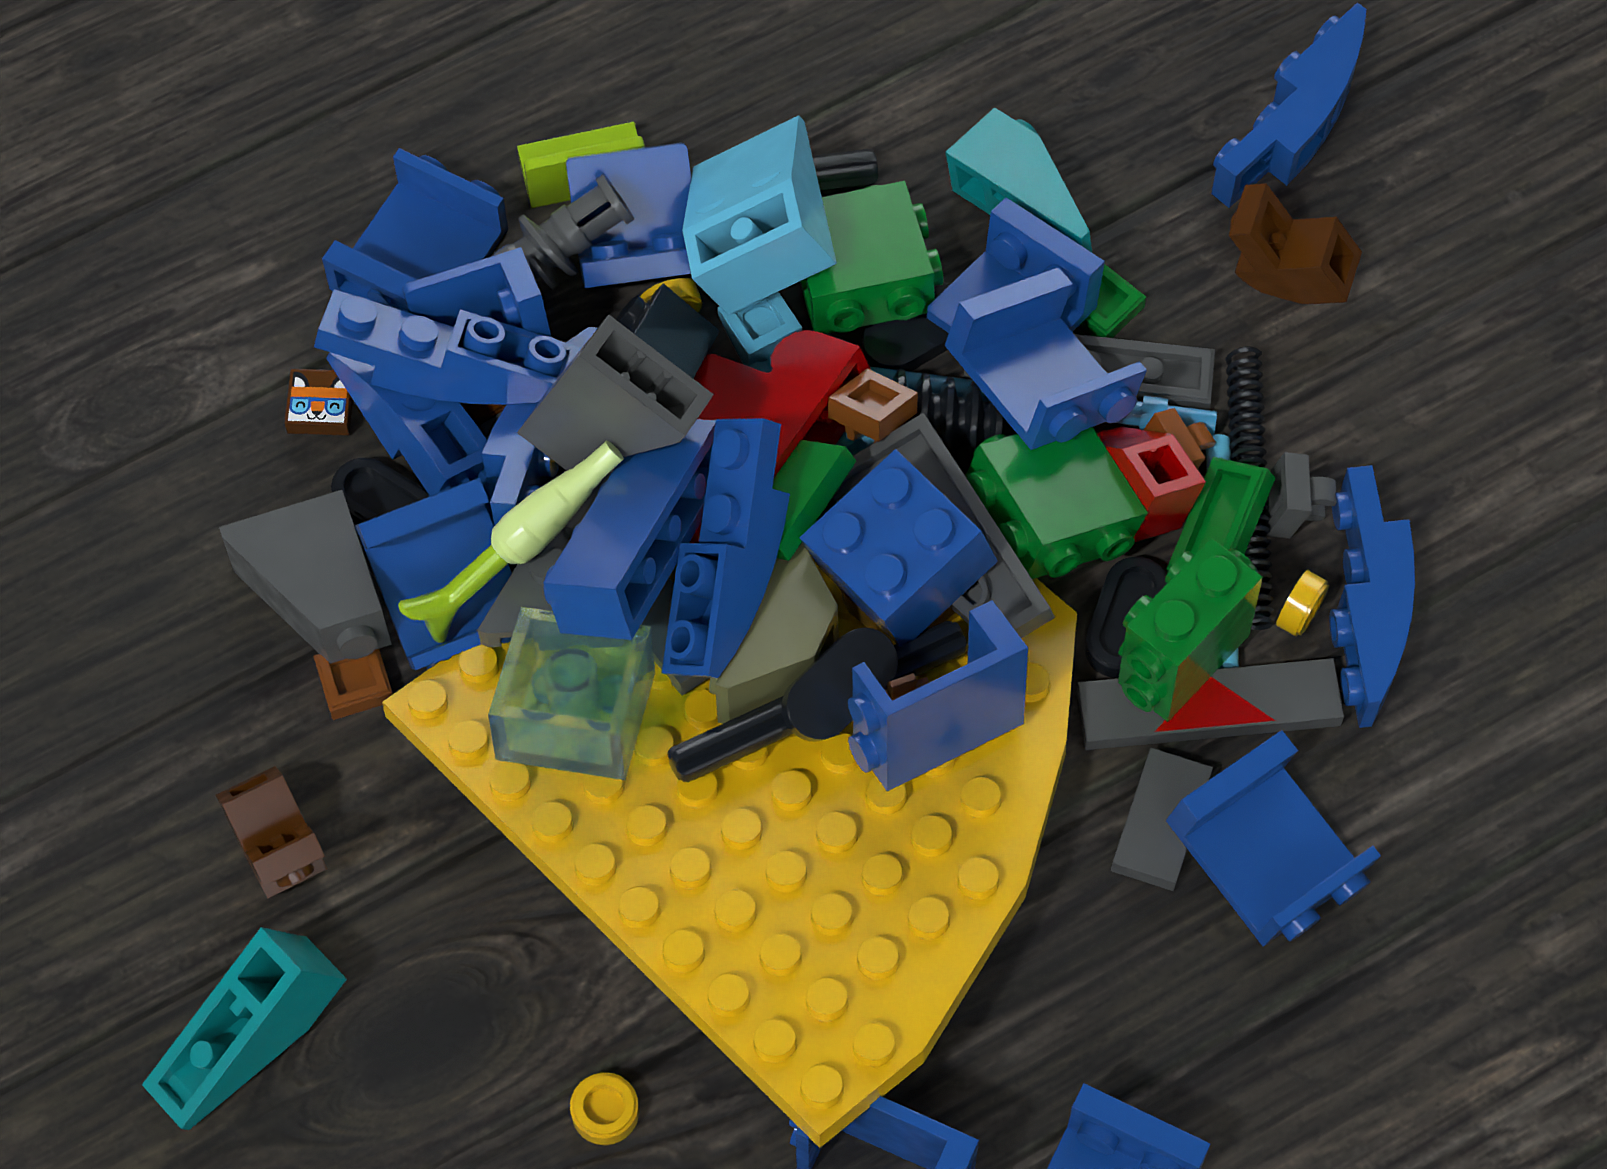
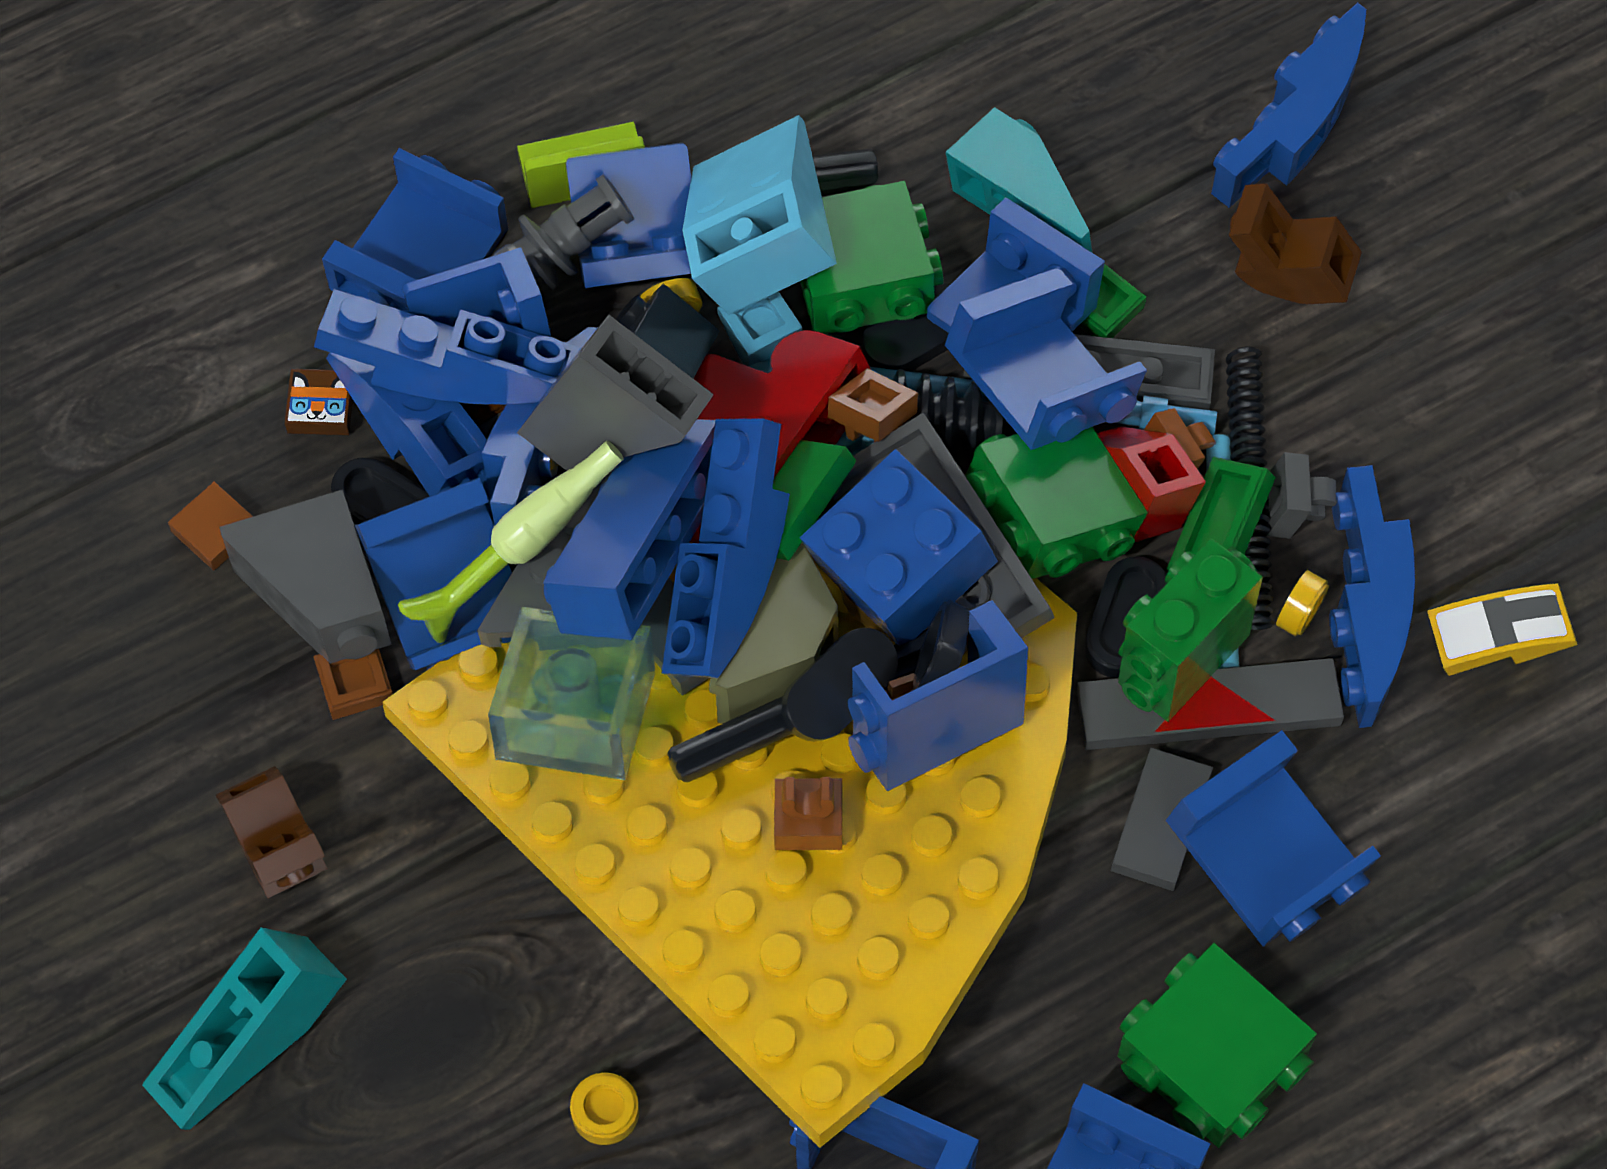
(200, 521): none -> dark orange tile
(808, 814): none -> dark orange tile
(942, 644): none -> black tile
(1215, 1046): none -> green brick
(1502, 625): none -> slope

